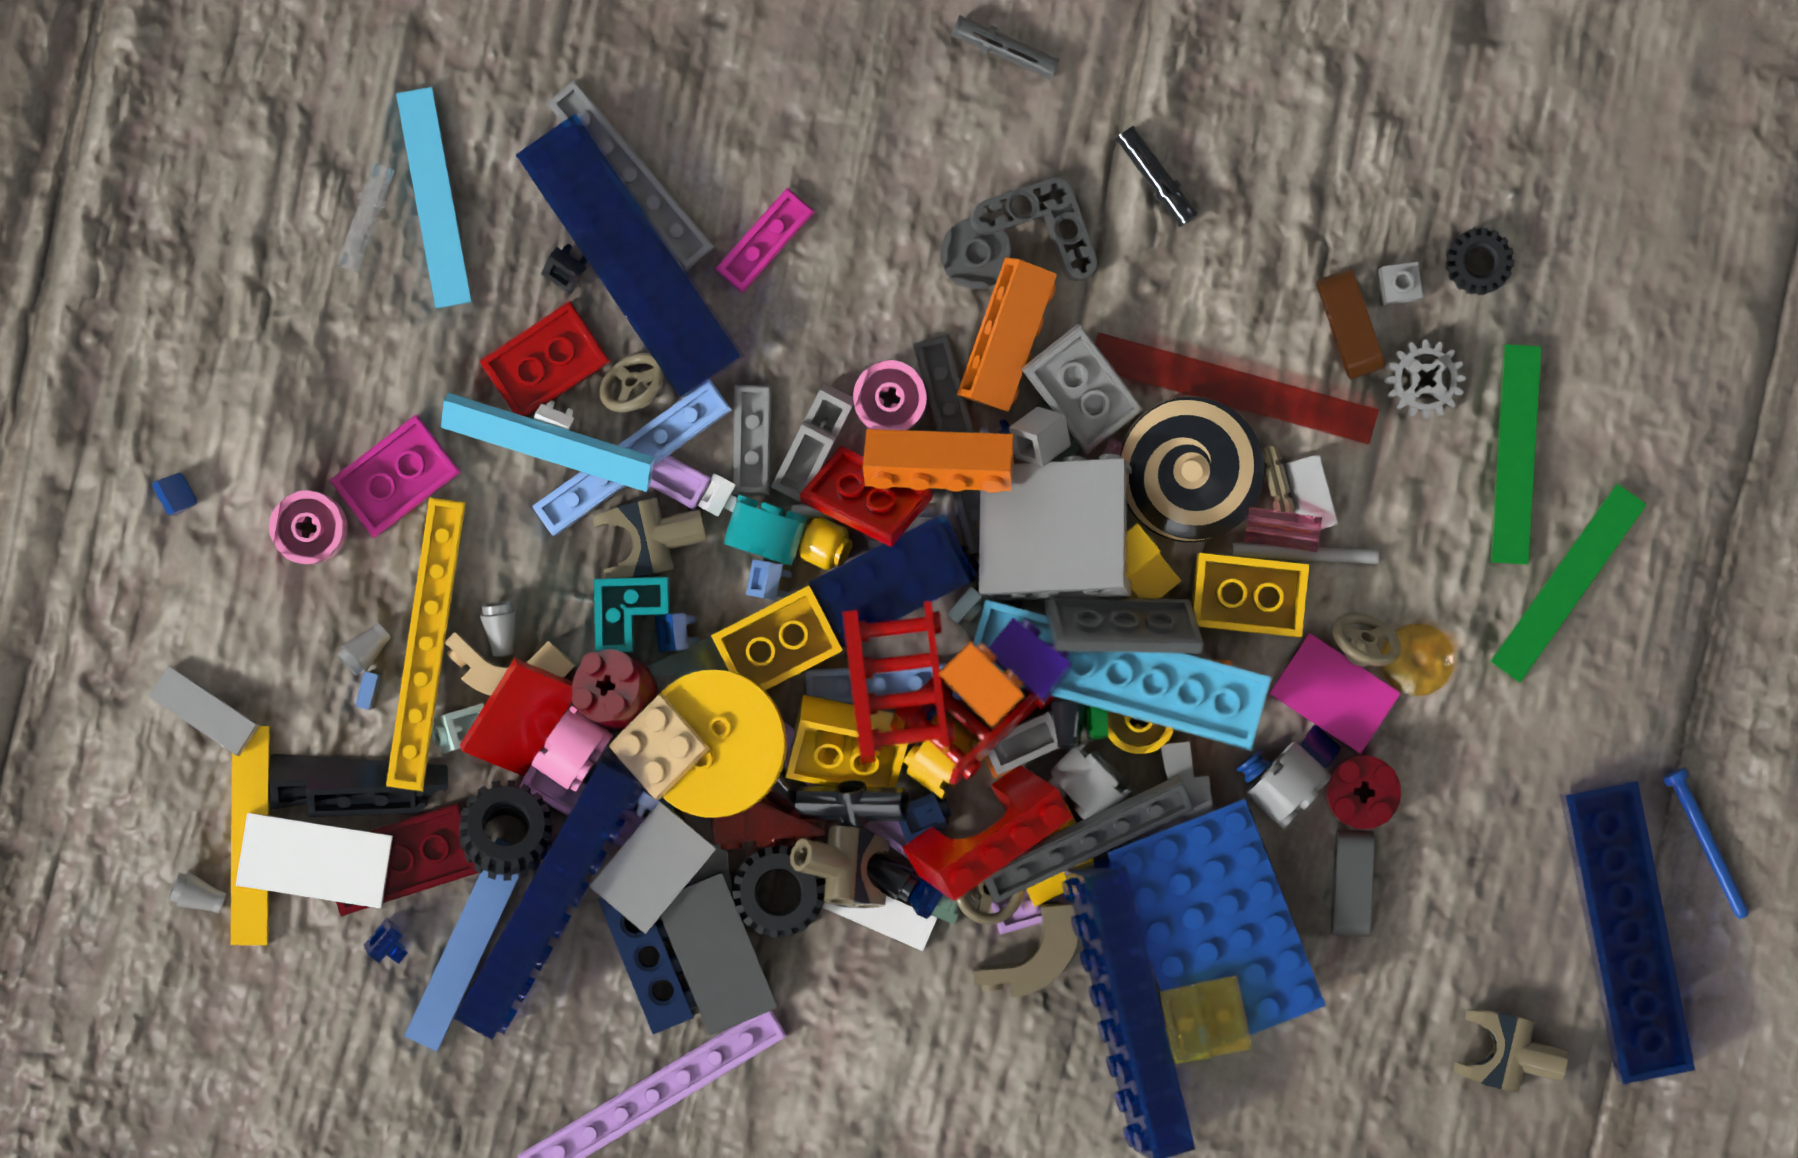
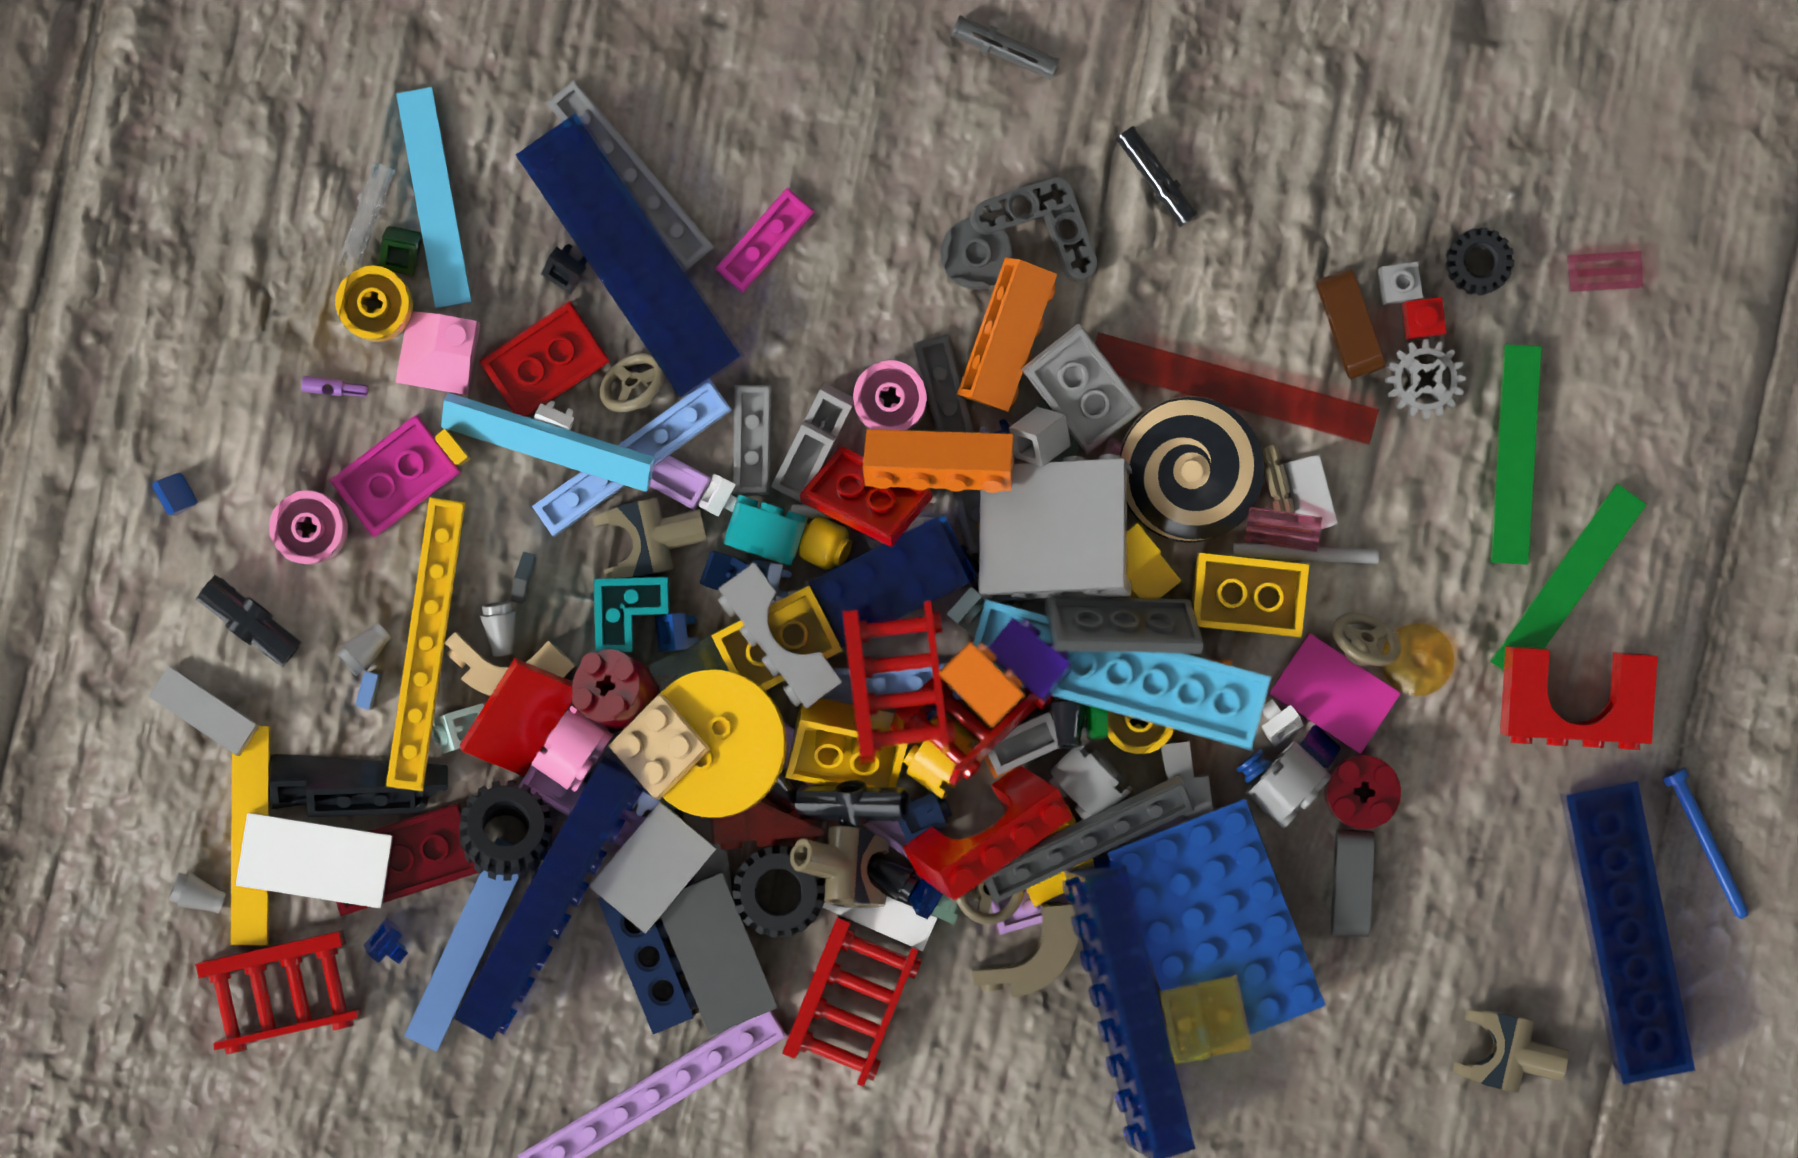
(249, 620): none -> black piece
(255, 964): none -> red fence
(340, 388): none -> medium lavender pin
(365, 285): none -> yellow brick
(400, 250): none -> dark green slope
(438, 352): none -> bright pink slope
(452, 447): none -> yellow tile
(522, 577): none -> dark grey tile
(721, 569): none -> dark blue bracket
(750, 598): none -> light grey arch
(816, 1006): none -> red fence
(1280, 723): none -> white tile
(1423, 318): none -> red brick
(1573, 273): none -> clear pink tile
(1624, 719): none -> red arch

